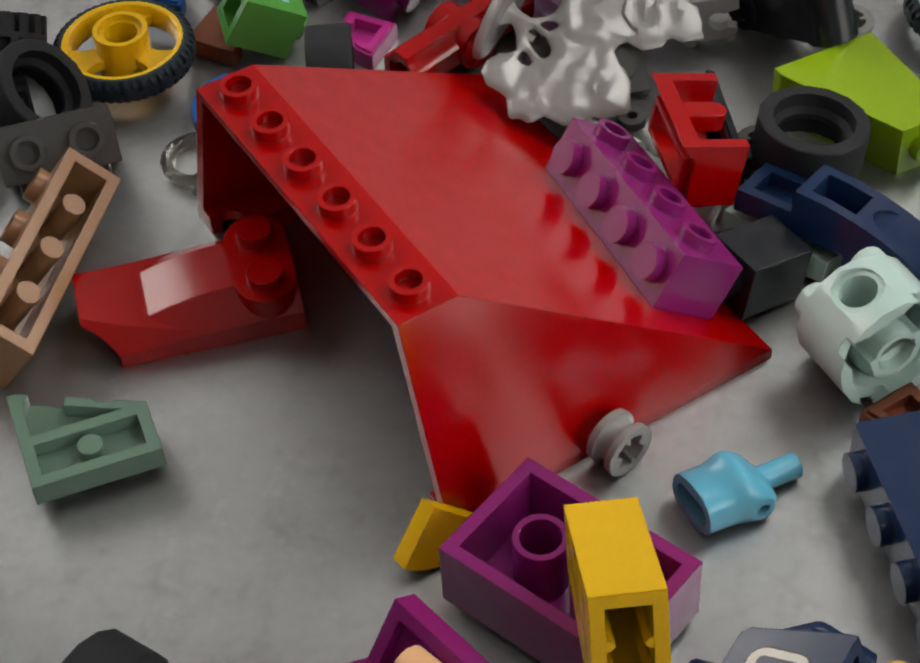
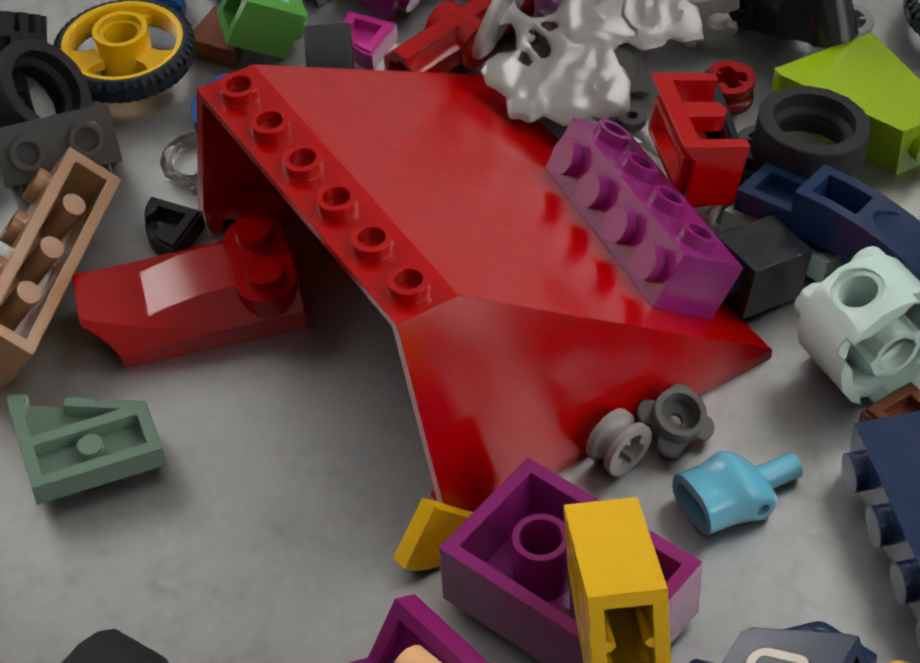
(171, 225): none -> black tile
(688, 407): none -> dark grey plate
(736, 85): none -> red bush

